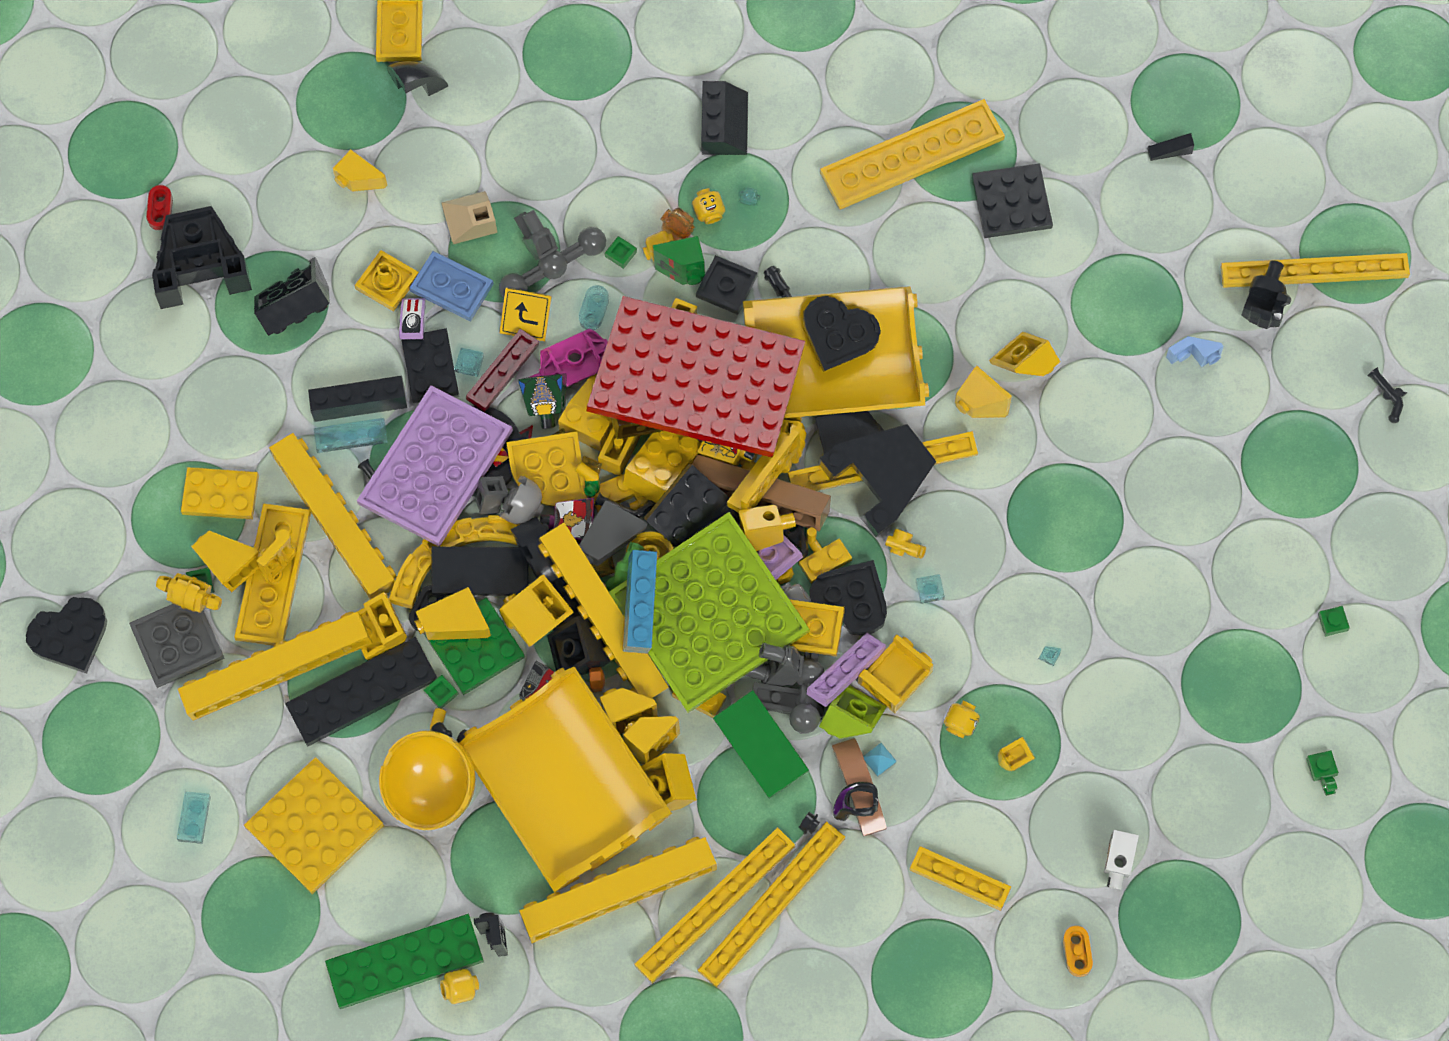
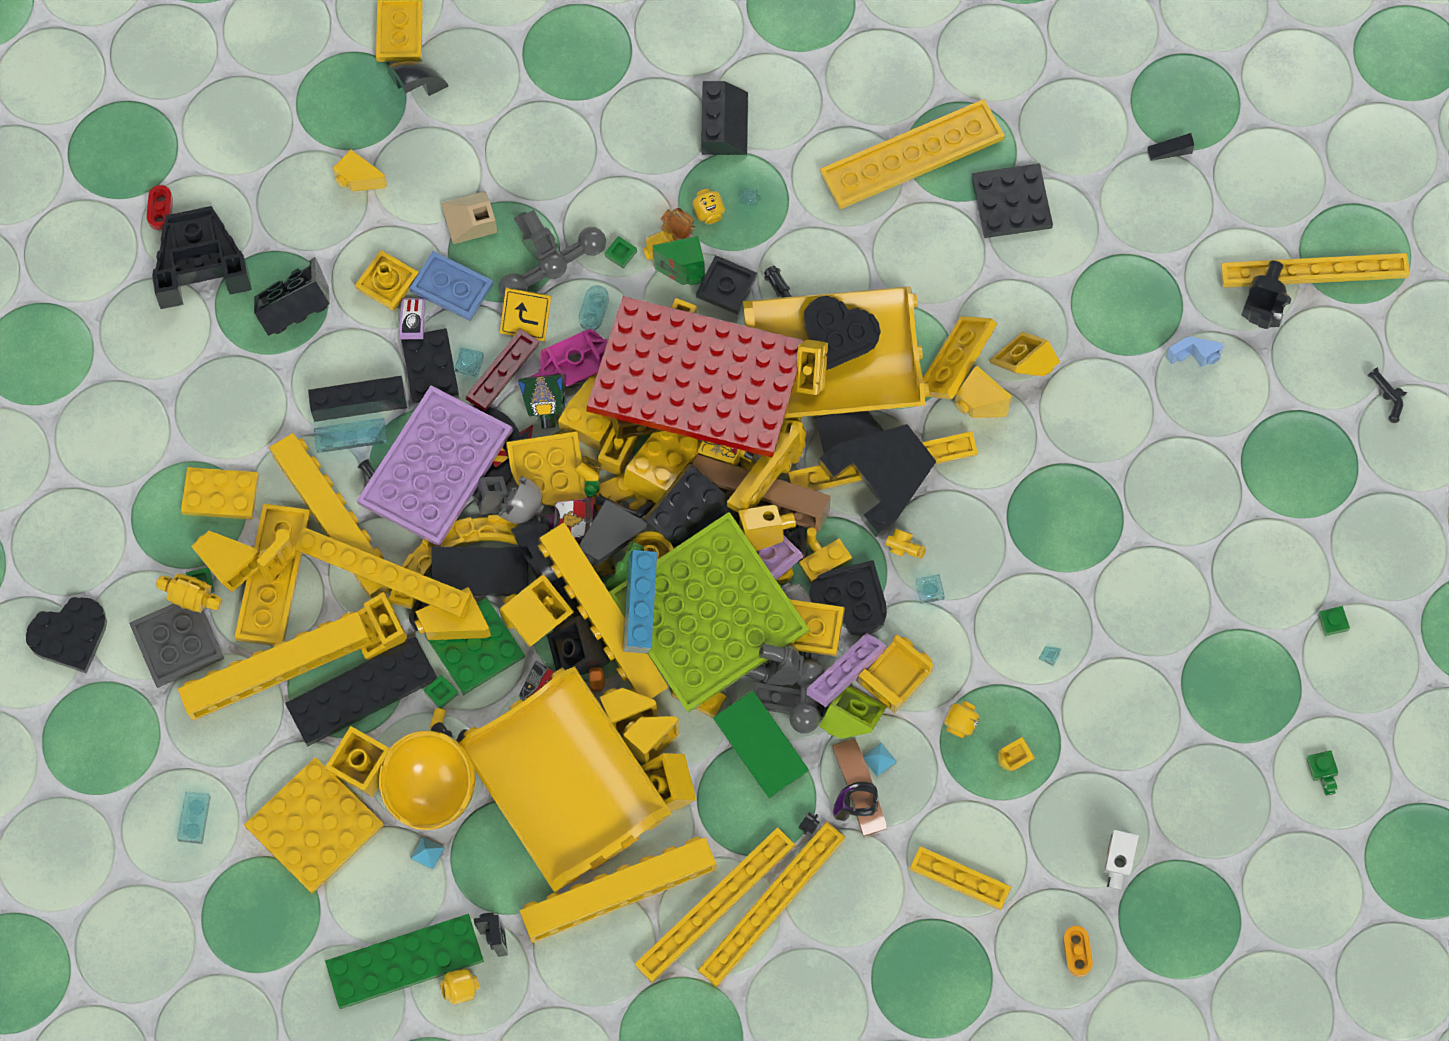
(358, 761): none -> yellow brick
(383, 572): none -> yellow plate
(427, 853): none -> medium azure slope
(811, 367): none -> yellow brick
(958, 356): none -> yellow plate

